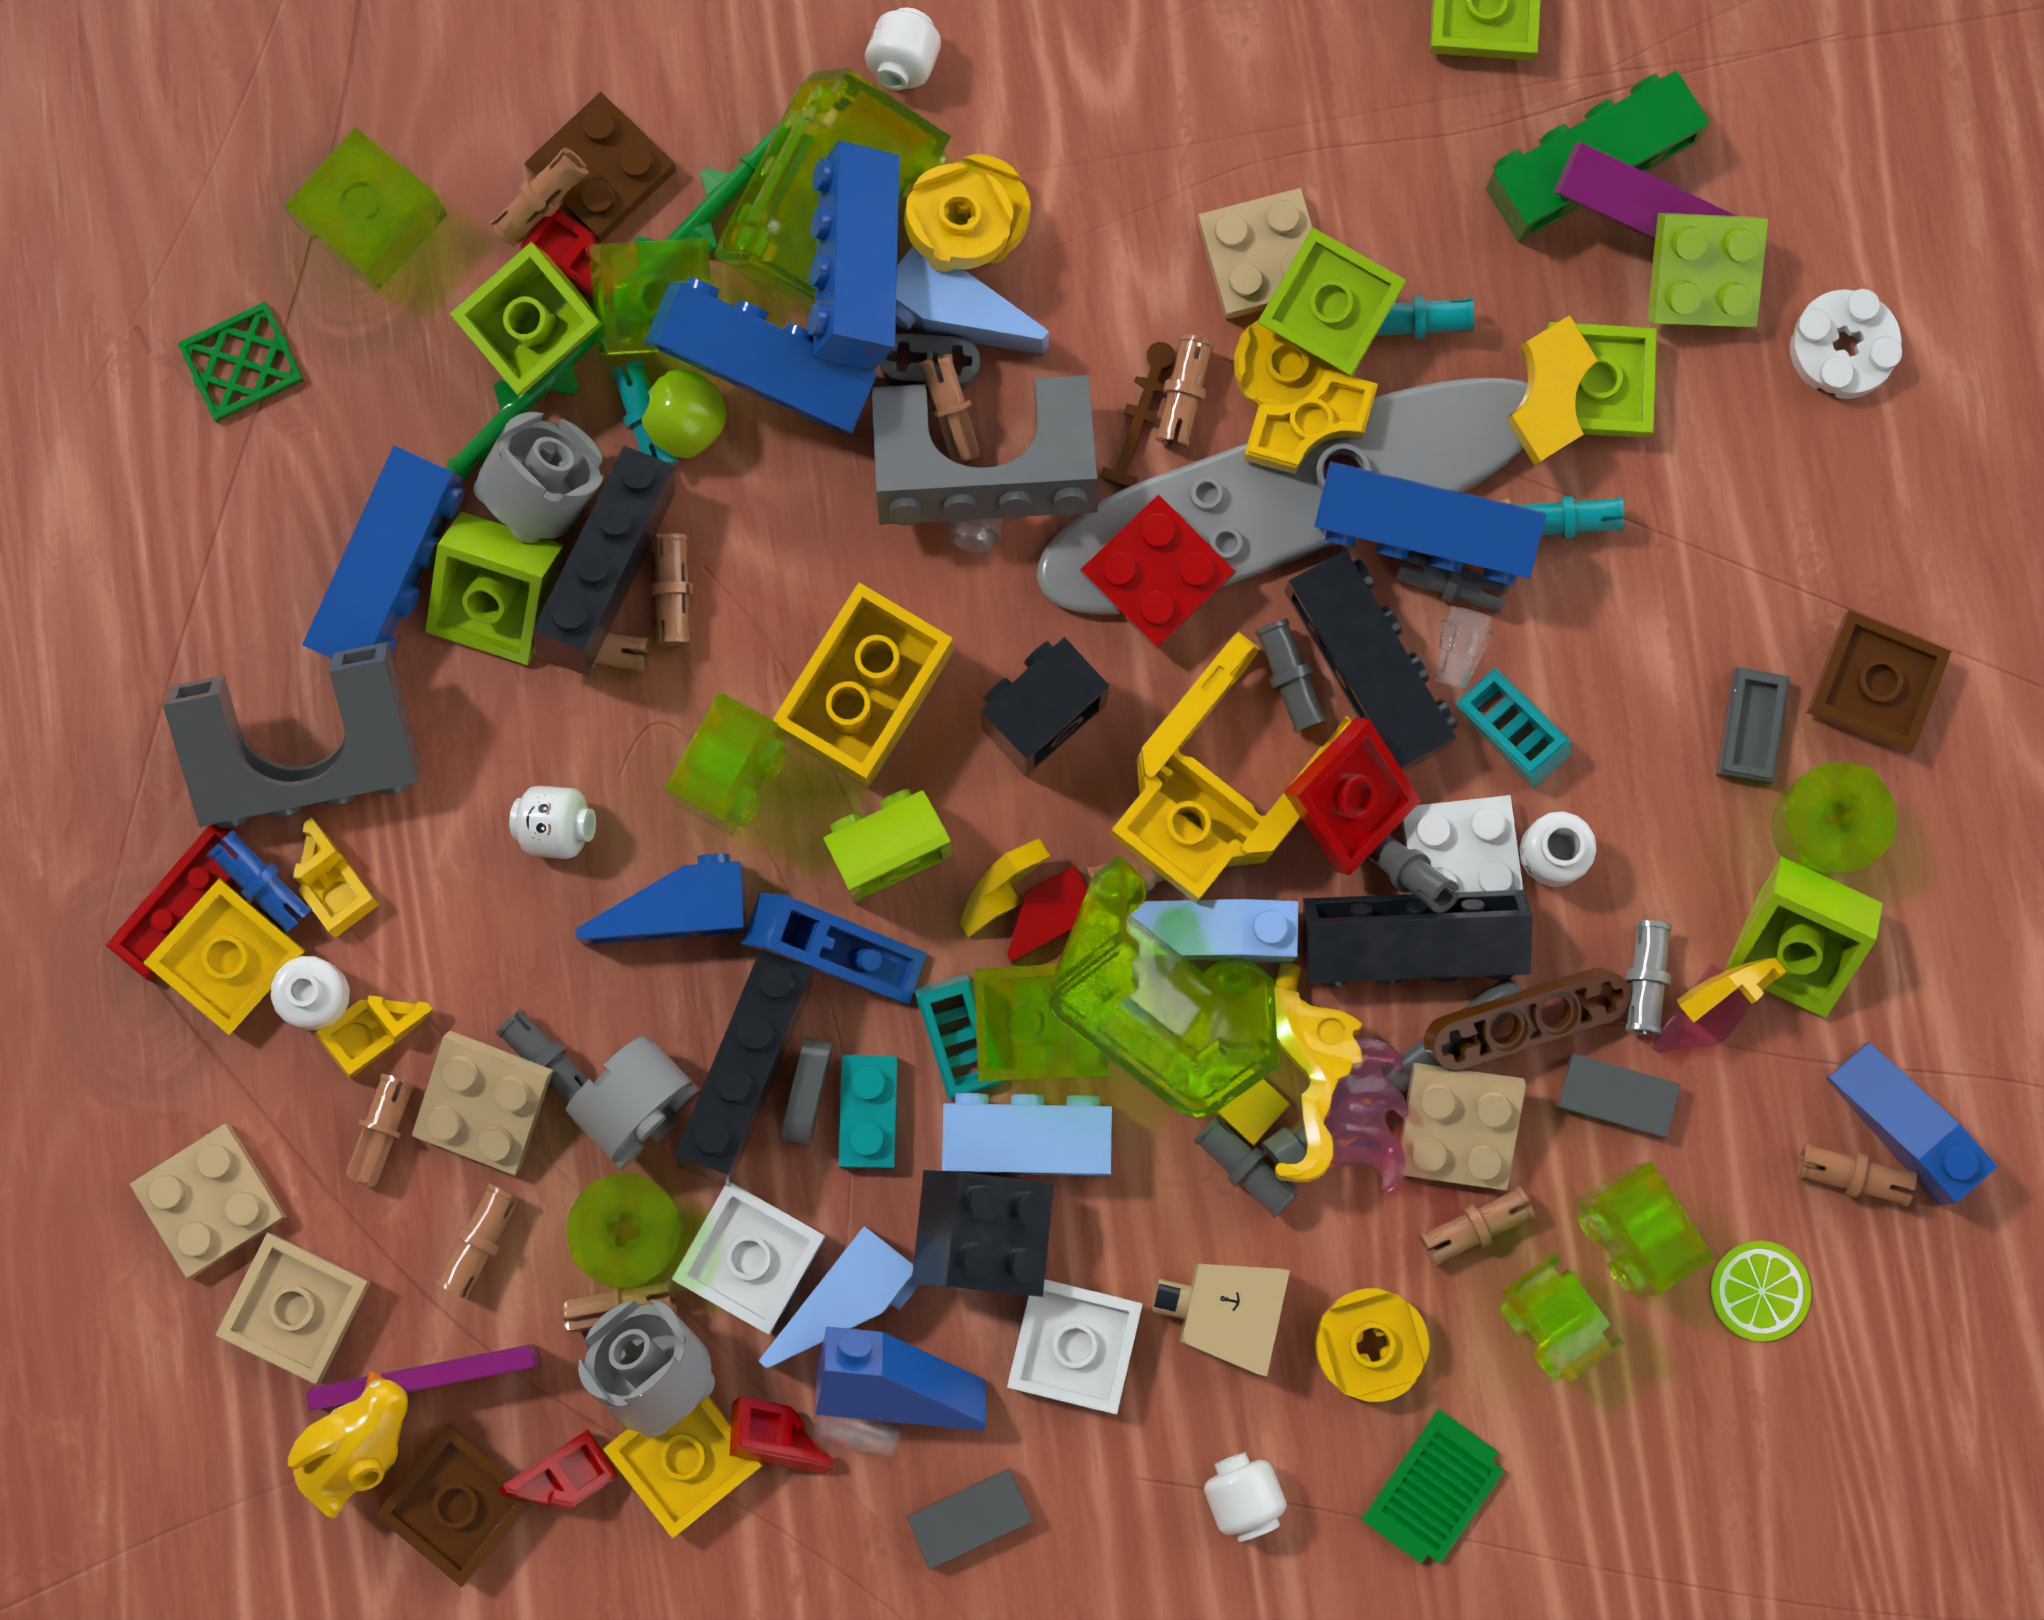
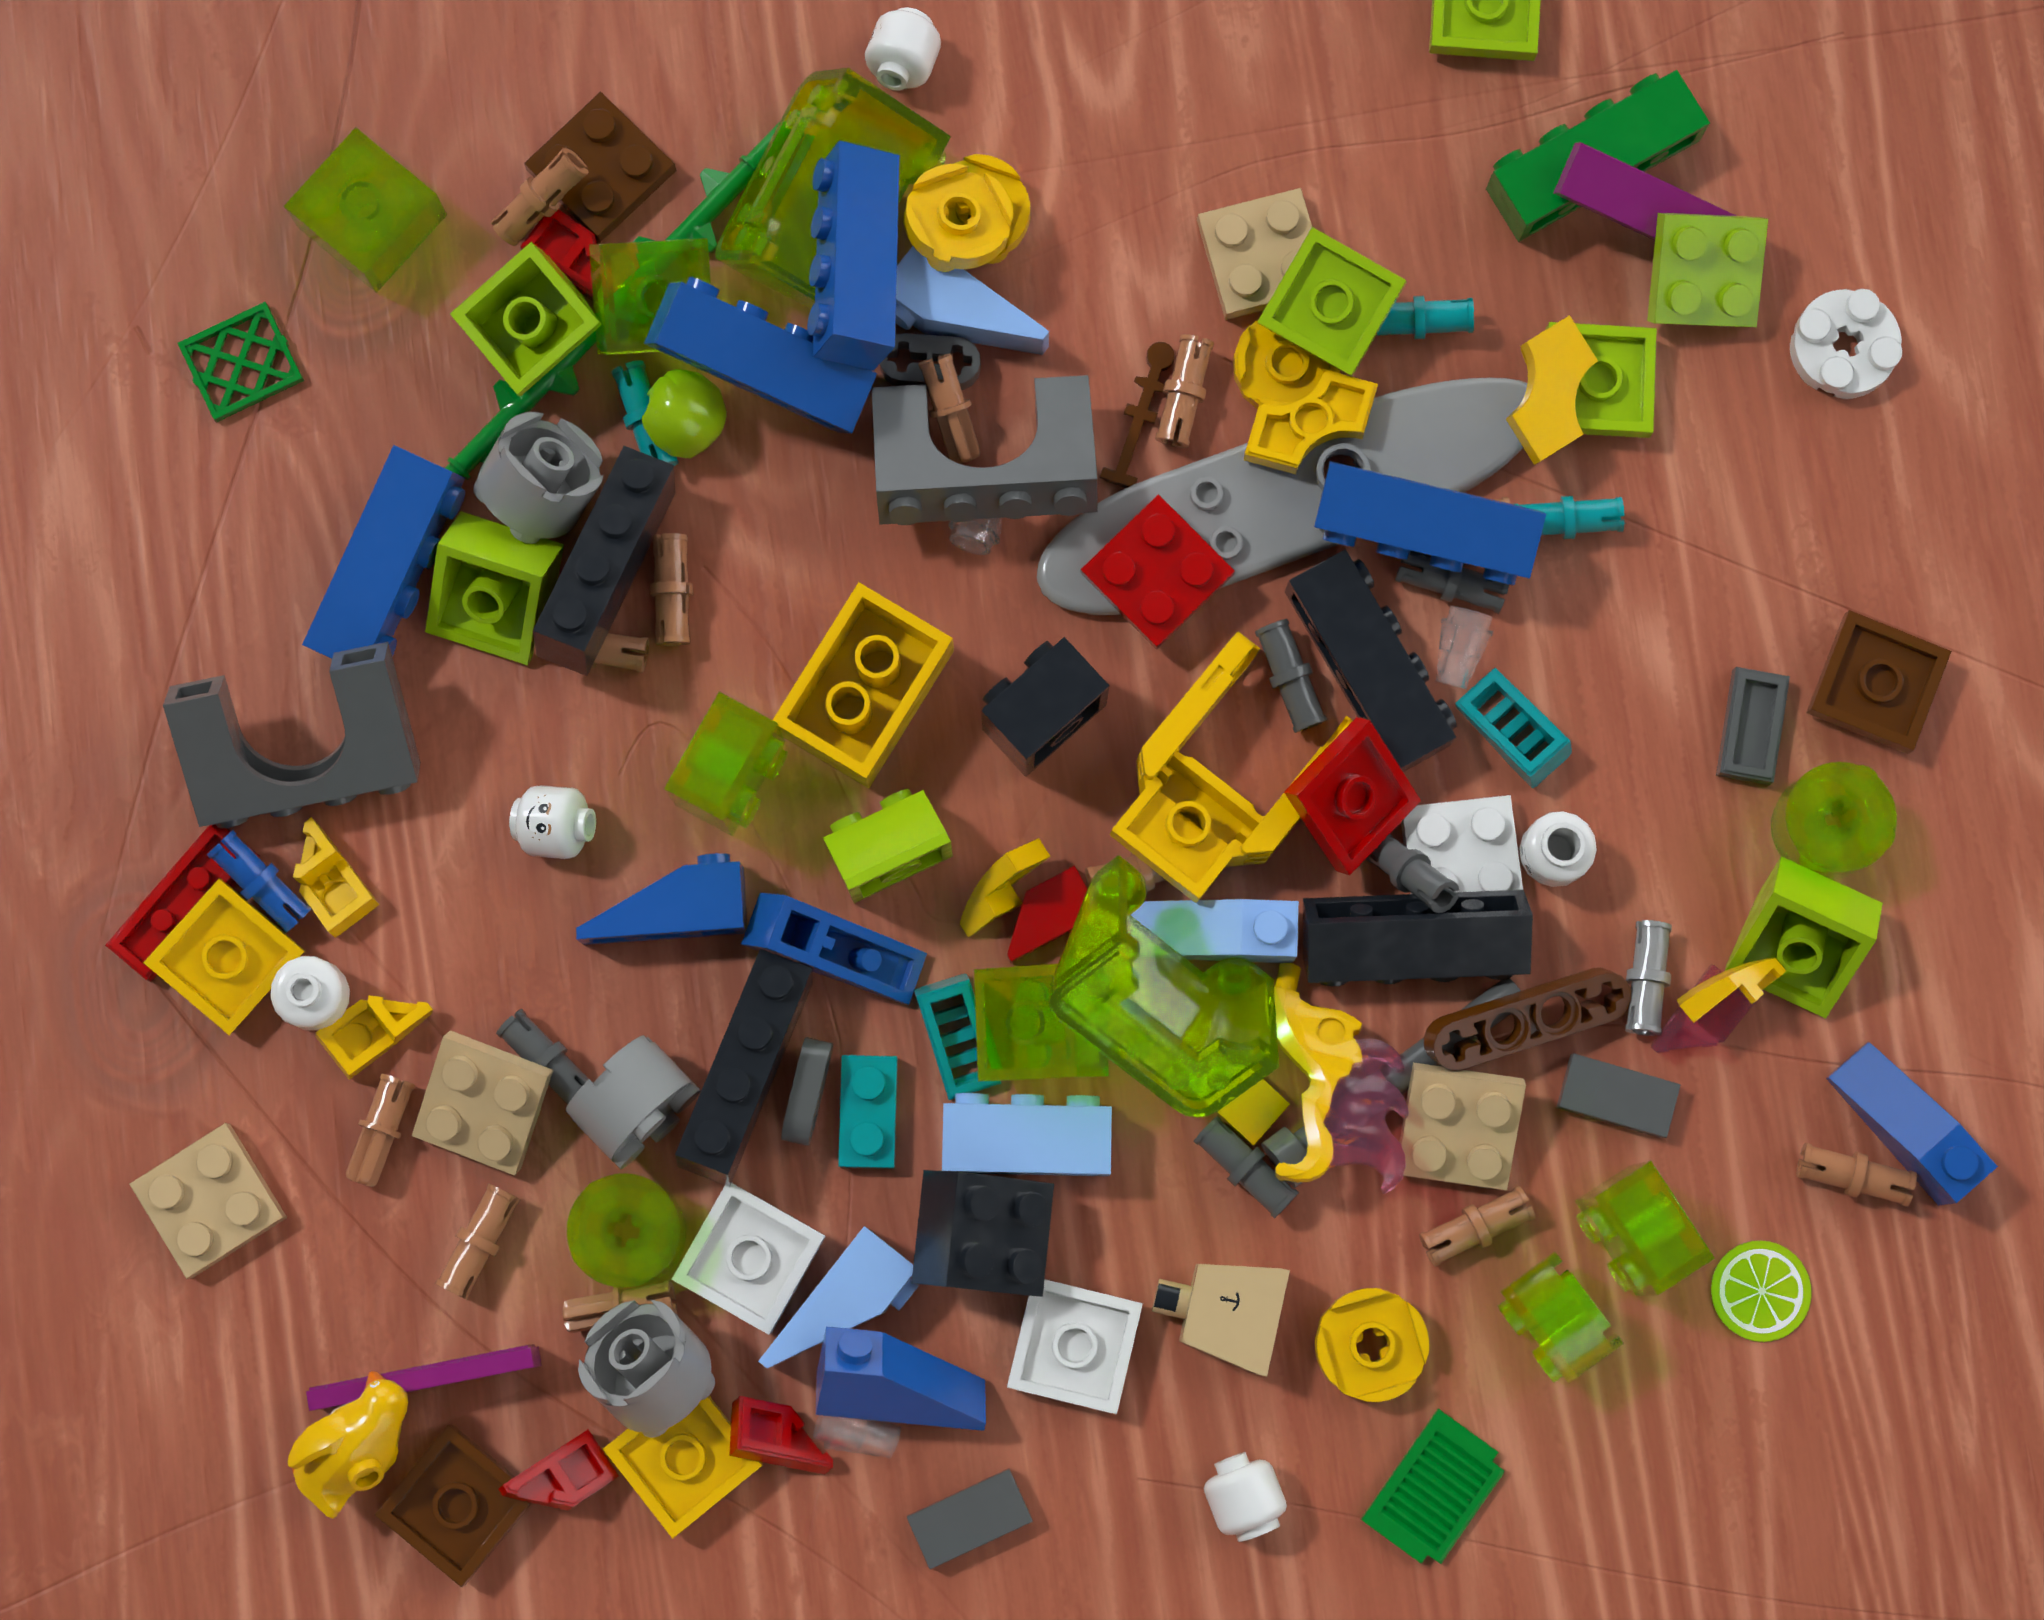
(293, 1308): tan plate -> none

